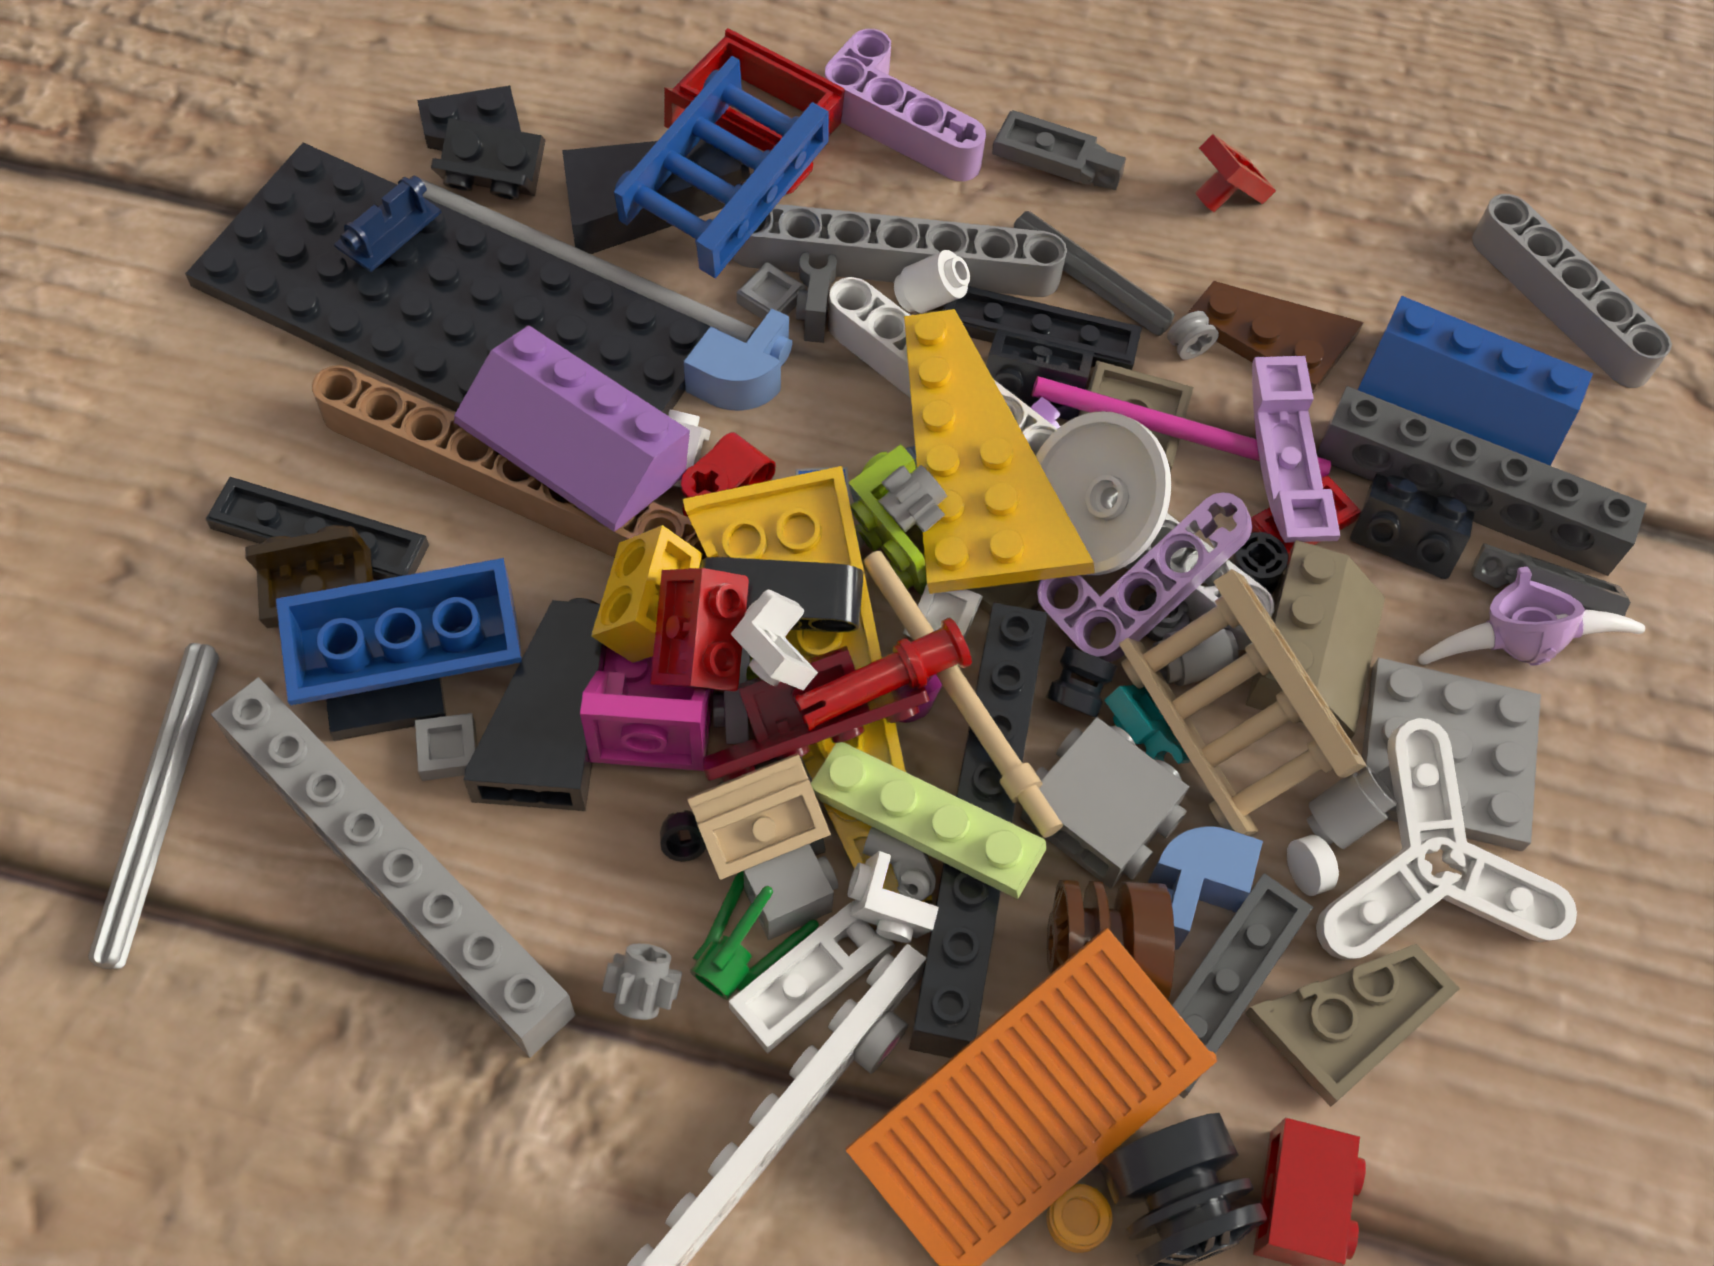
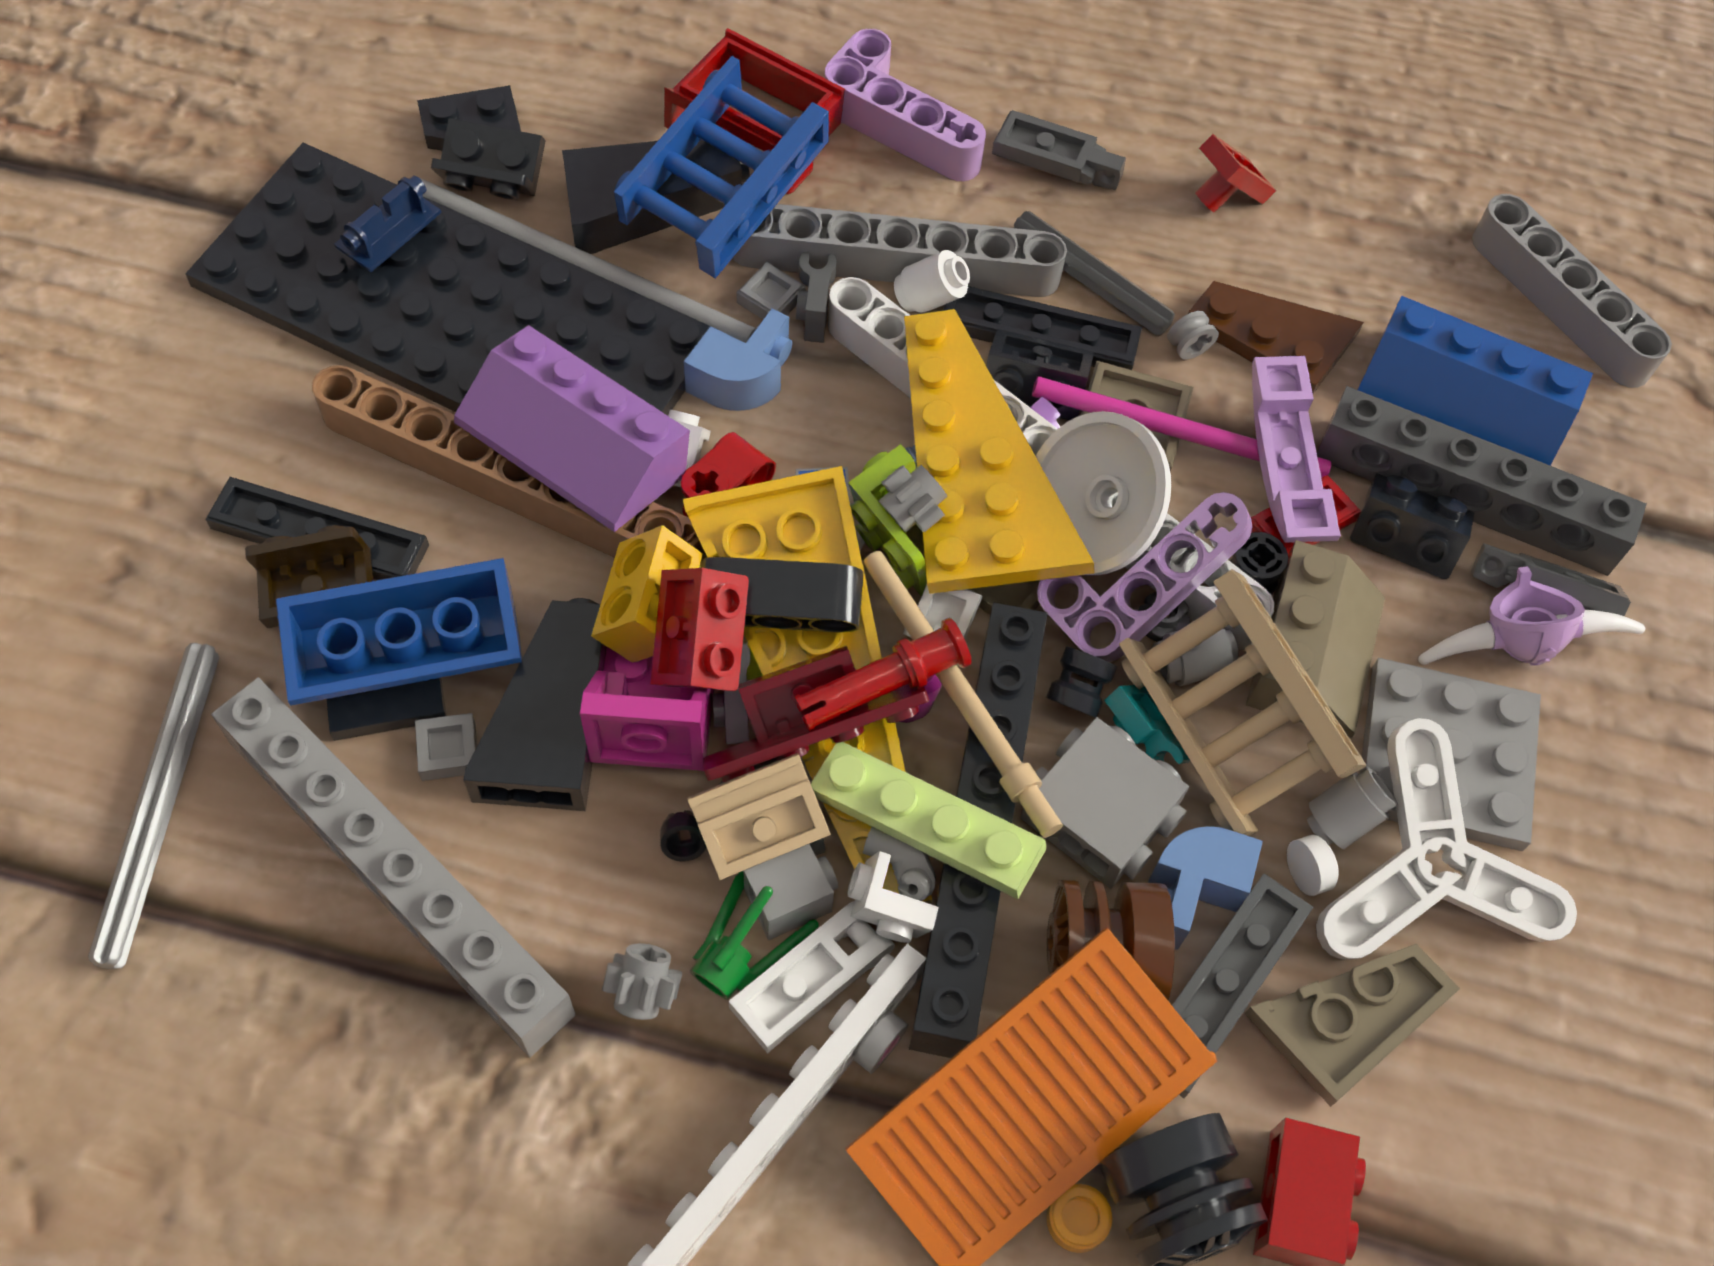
(763, 637): white bracket -> none

